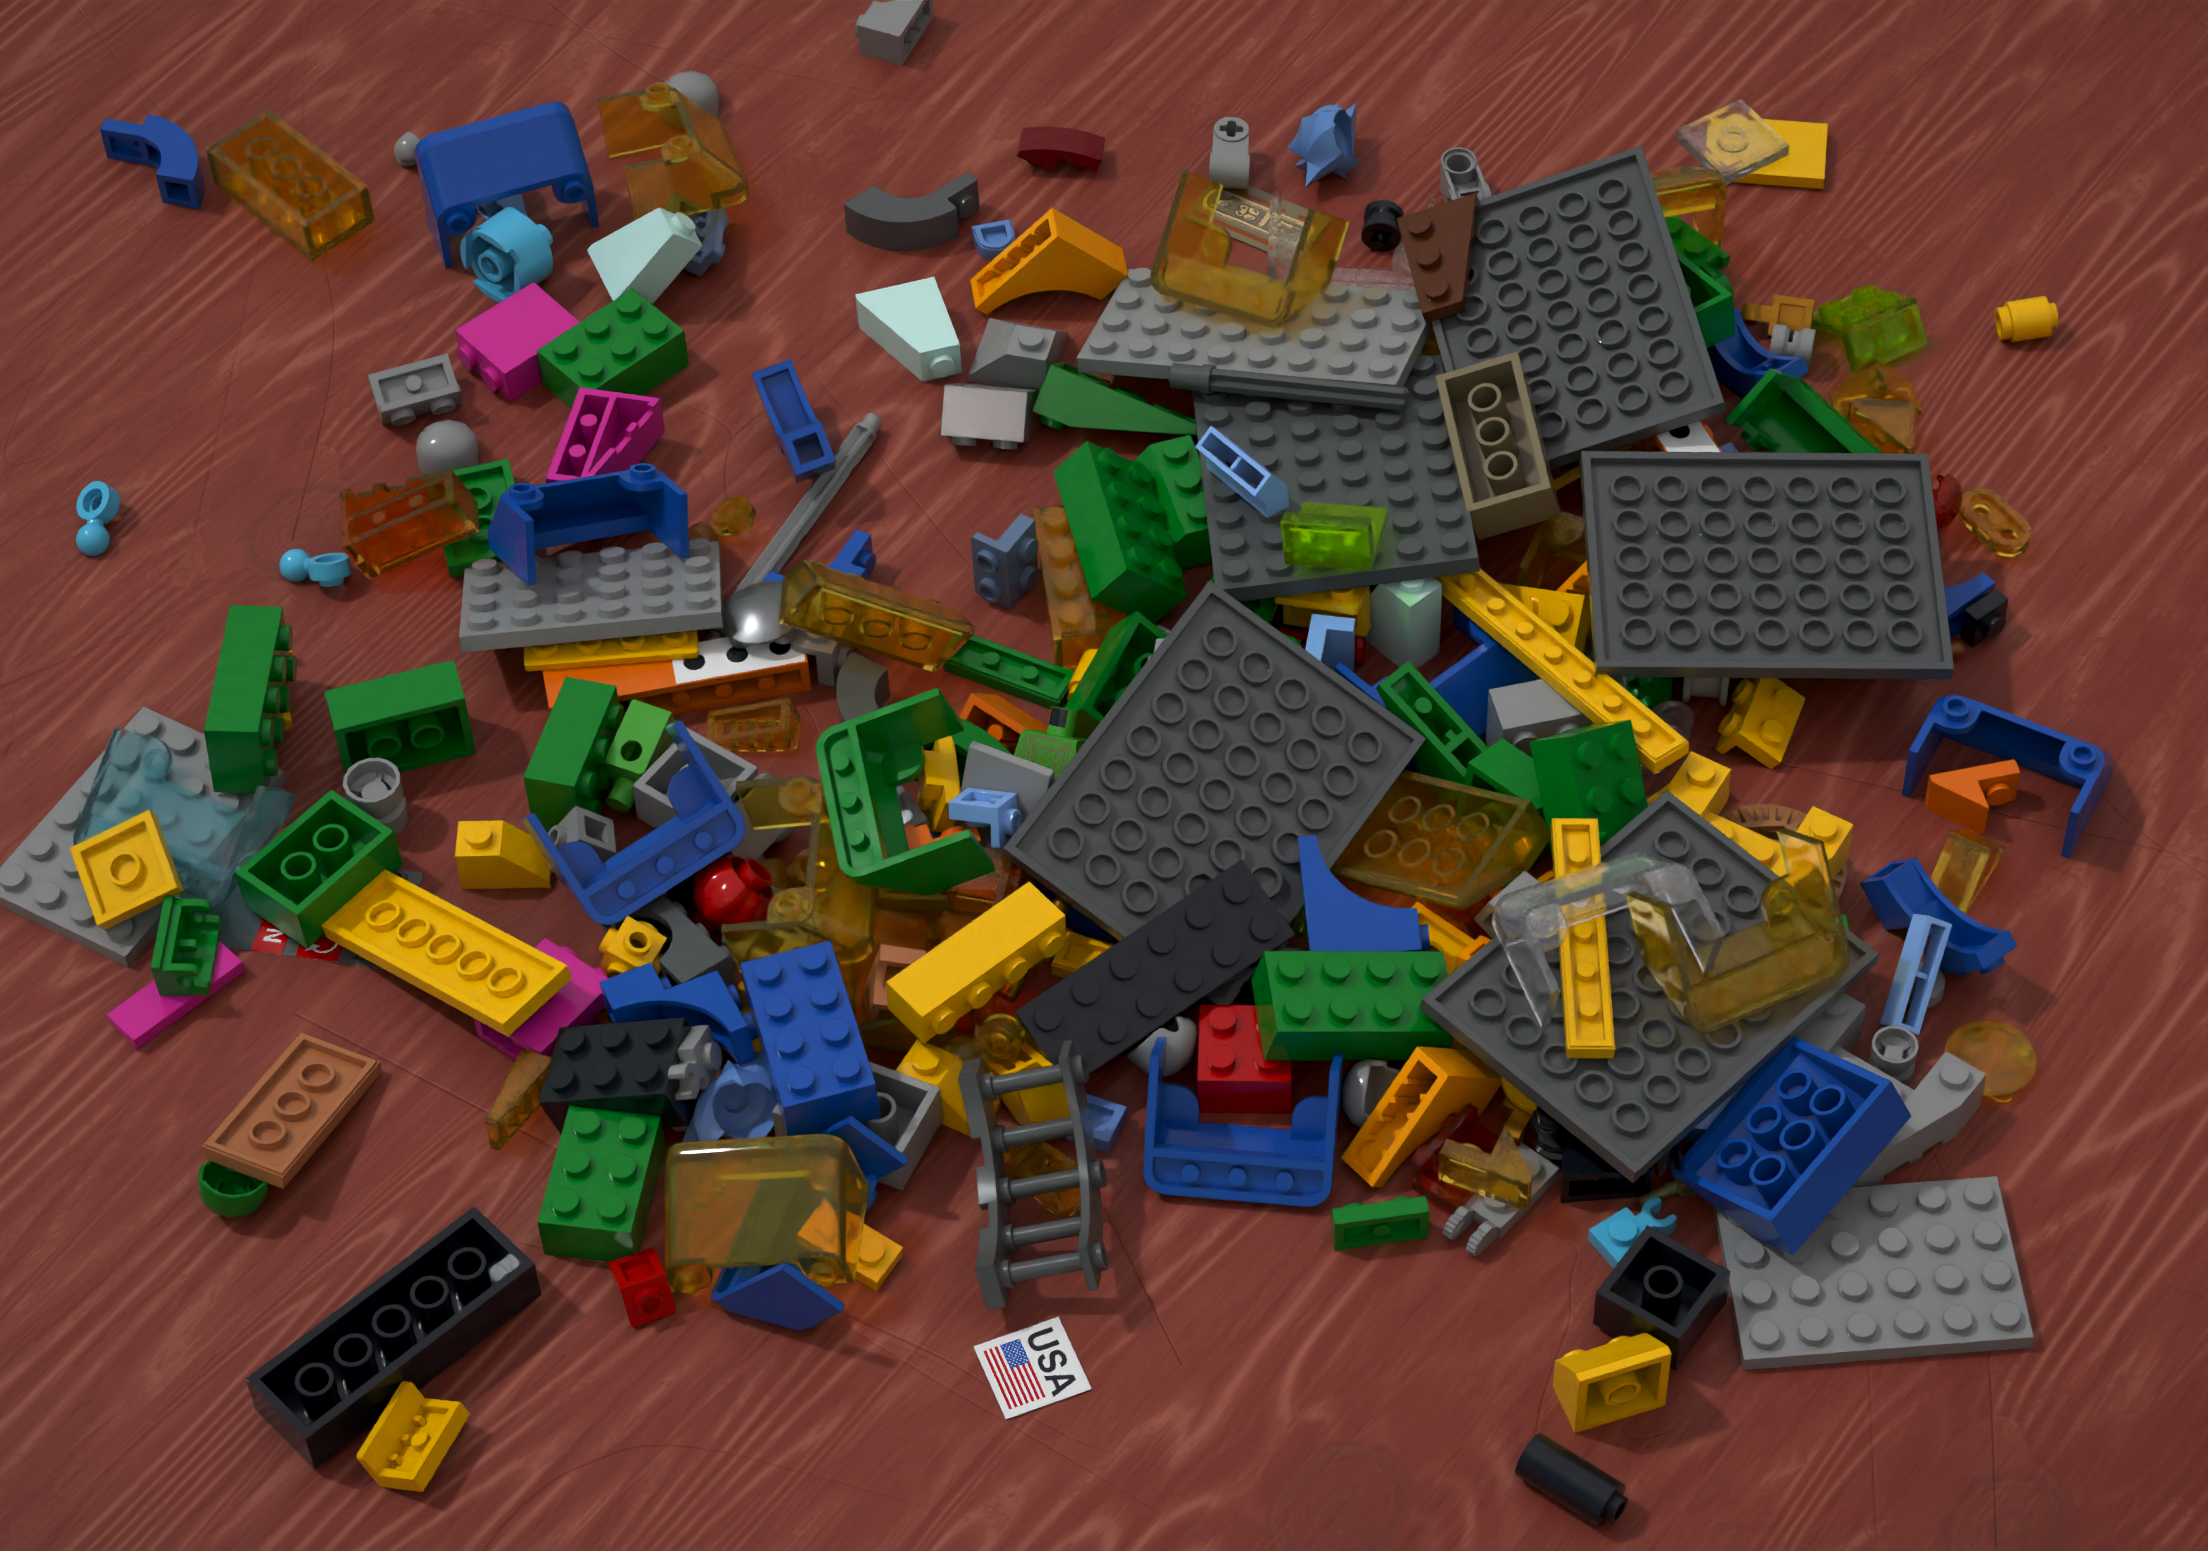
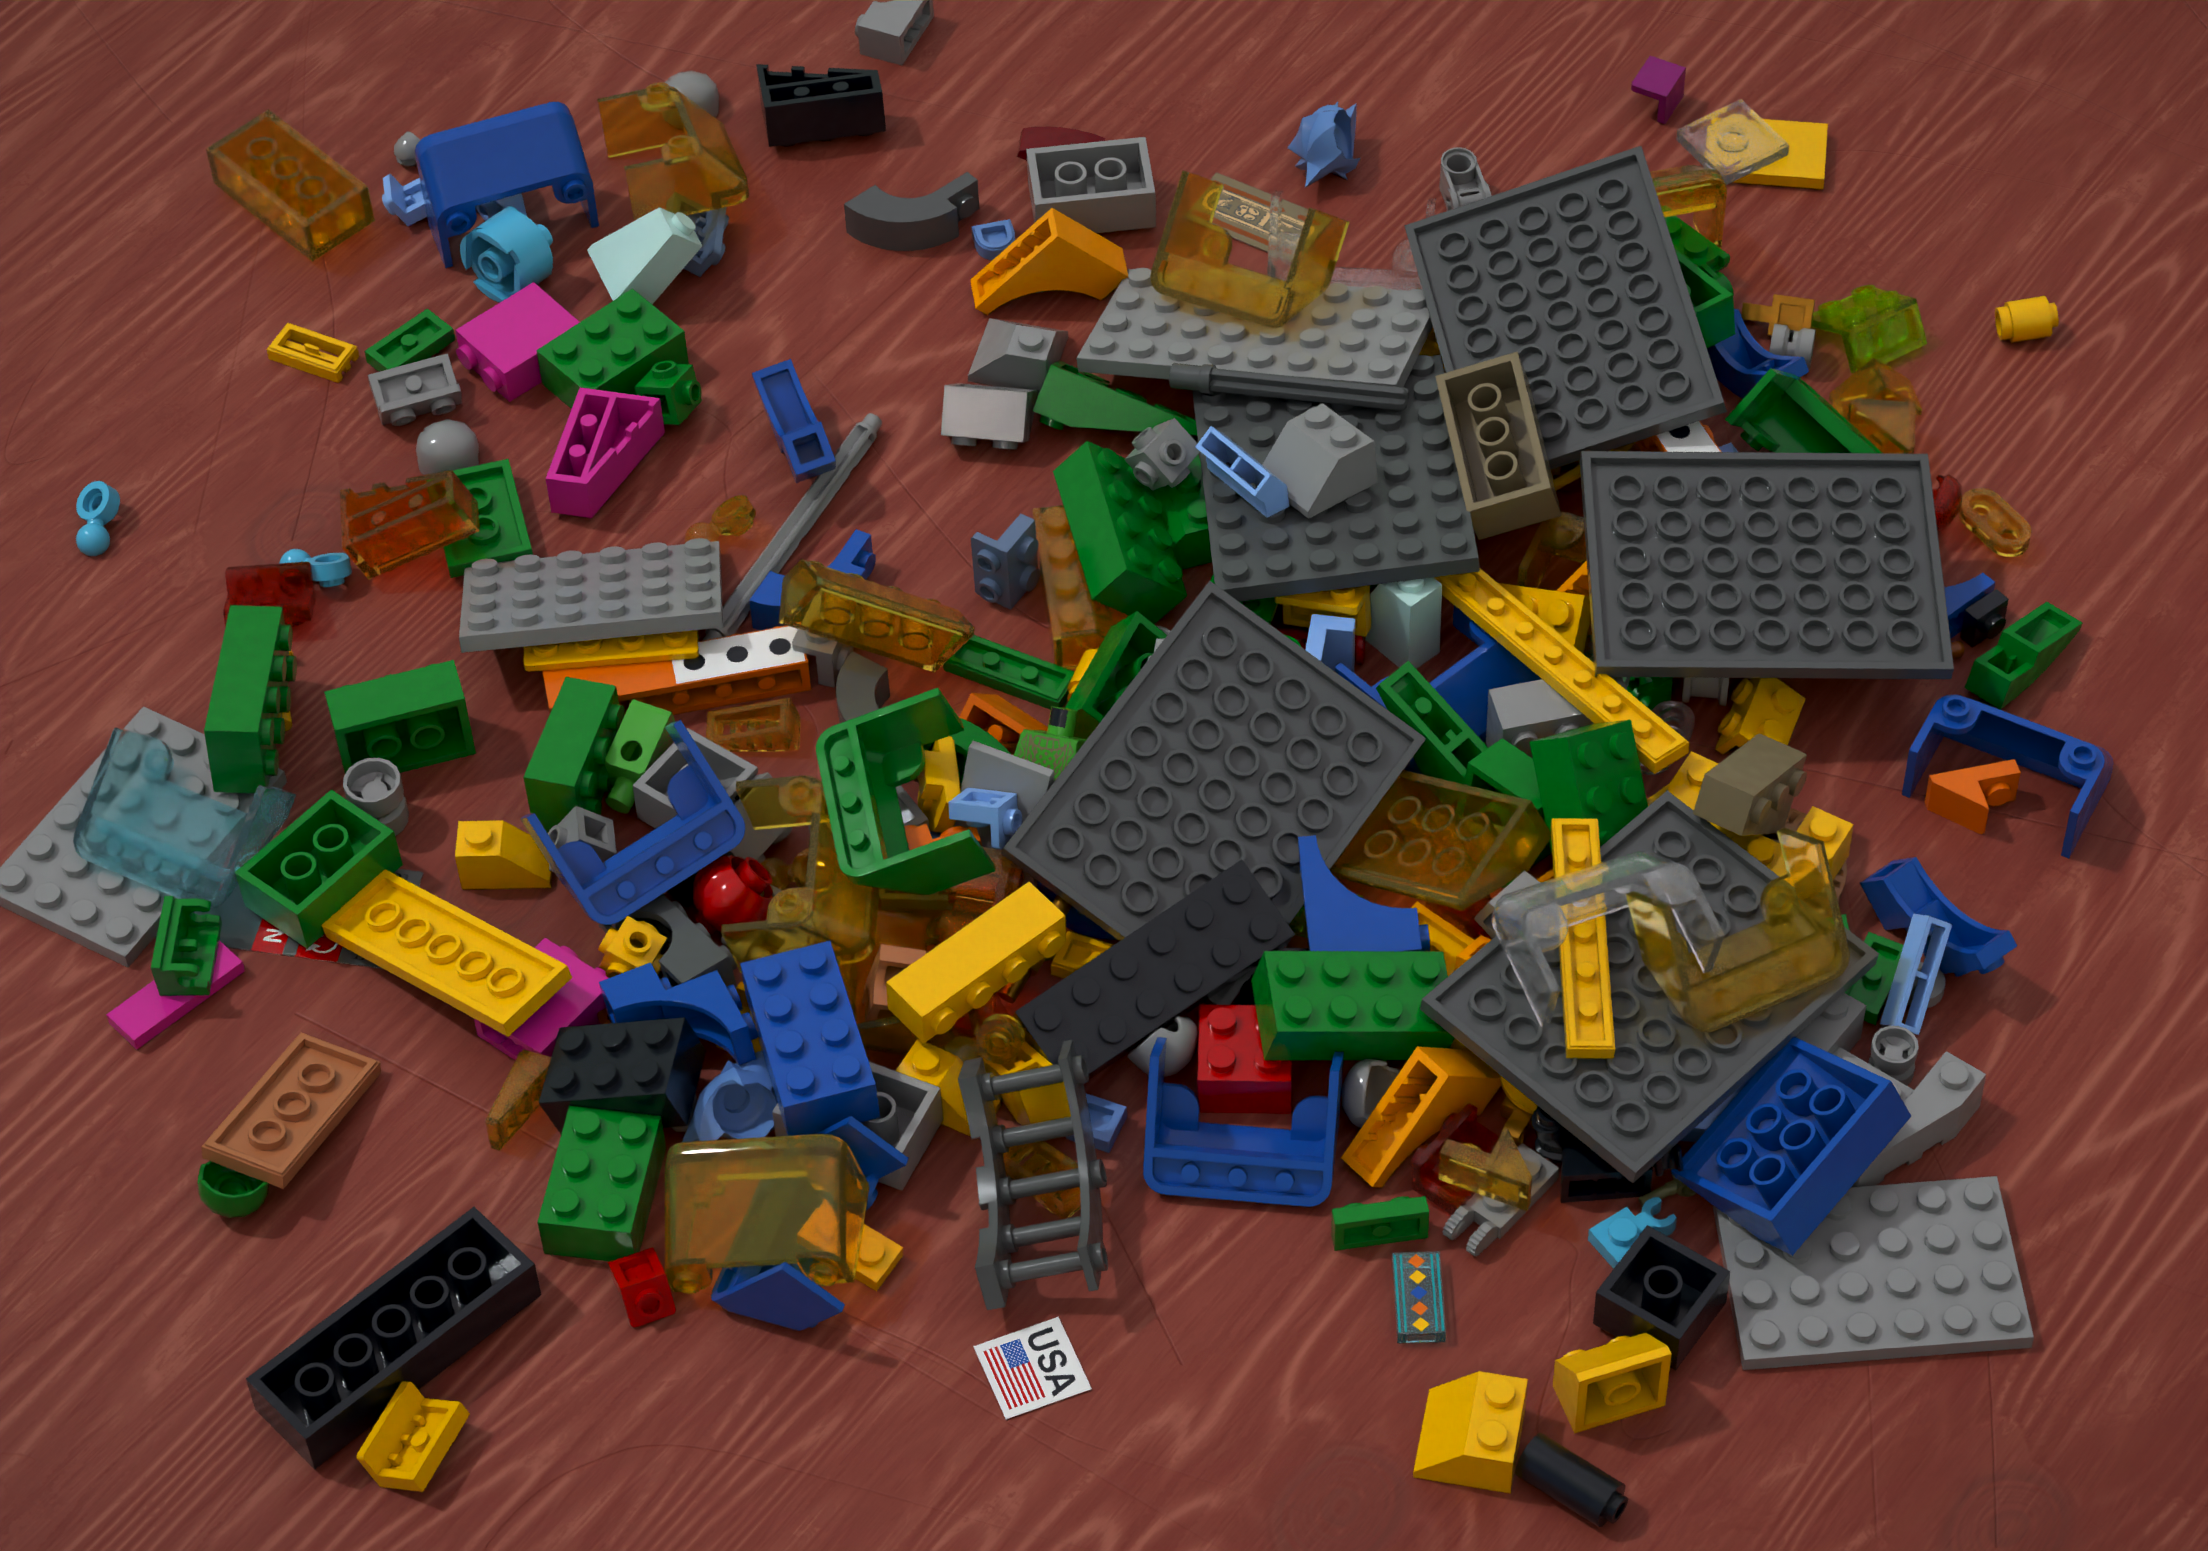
(126, 869): yellow plate -> none
(162, 147): blue arch -> none
(273, 585): none -> clear red bracket
(308, 357): none -> yellow tile
(404, 200): none -> light blue bracket
(411, 342): none -> green plate
(587, 510): blue windscreen -> none
(675, 387): none -> green brick
(699, 1062): light grey plate -> none
(753, 616): flat silver dish -> none
(819, 106): none -> black wedge
(912, 327): light aqua slope -> none
(1094, 183): none -> light grey brick
(1162, 455): none -> light grey brick
(1230, 153): light grey piece -> none
(1322, 460): none -> light grey slope
(1333, 535): clear neon green bracket -> none
(1381, 225): black wheel -> none
(1418, 1297): none -> clear light blue tile
(1439, 254): reddish brown wing -> none
(1473, 1431): none -> yellow slope
(1661, 82): none -> magenta panel
(1753, 787): none -> dark tan wedge
(1875, 985): none -> green plate
(1965, 866): clear yellow slope -> none
(1998, 1052): clear yellow dish -> none
(2021, 654): none -> green slope

